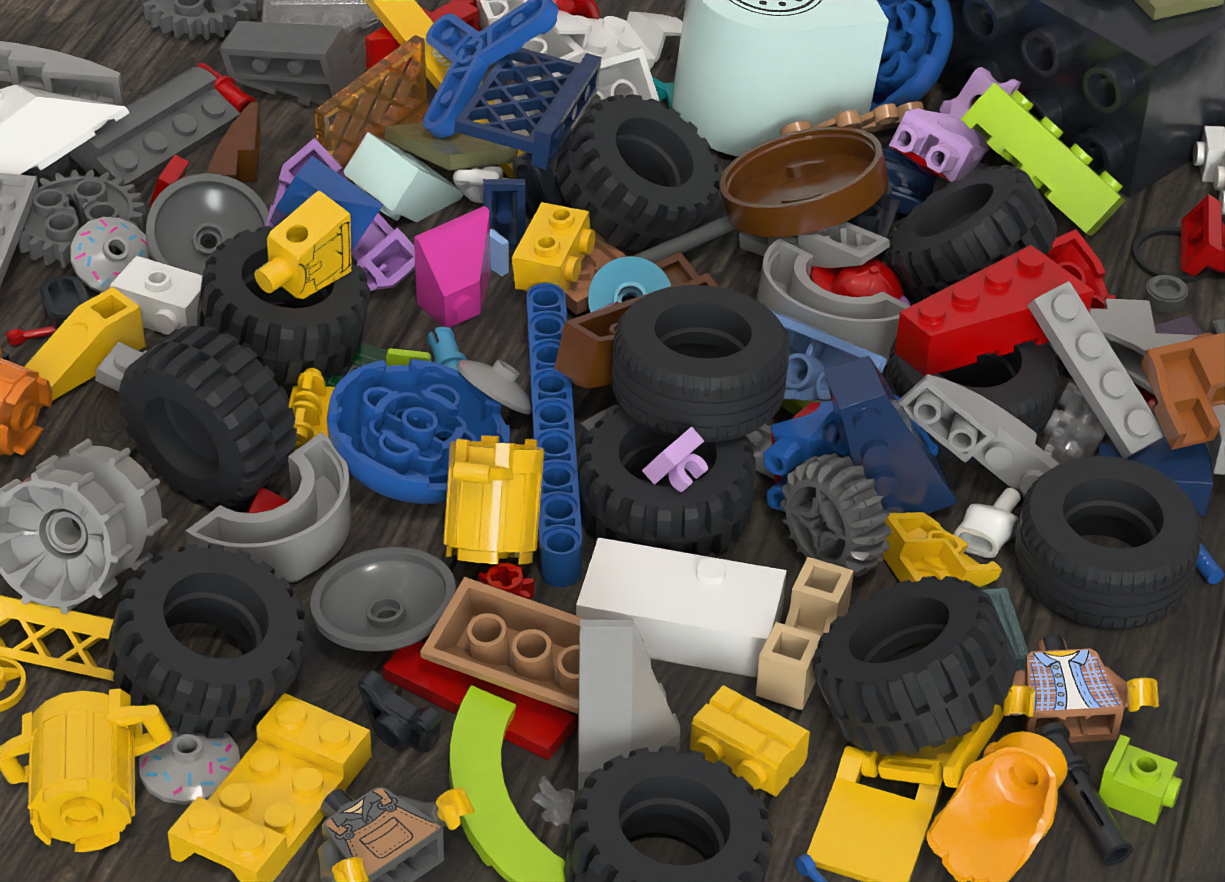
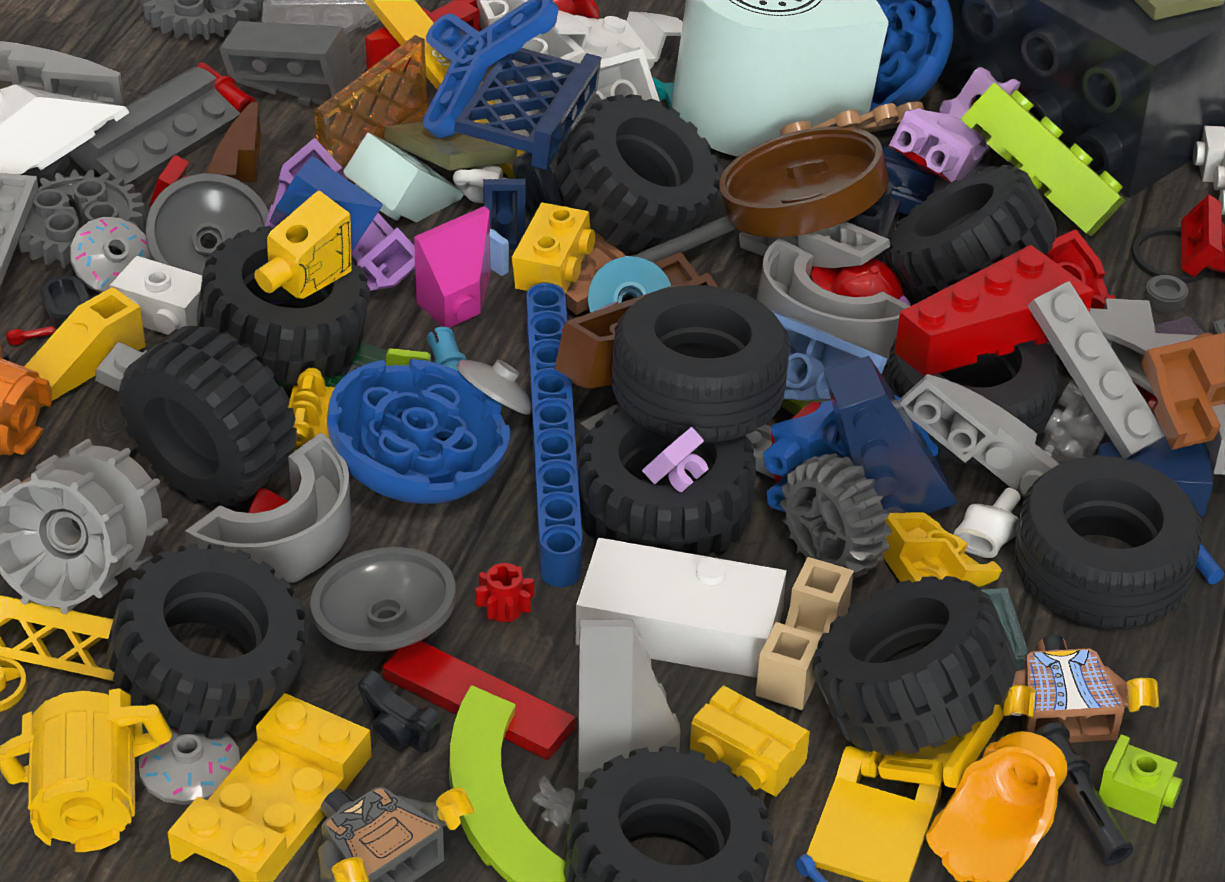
(493, 500): yellow container -> none
(509, 643): medium nougat slope -> none

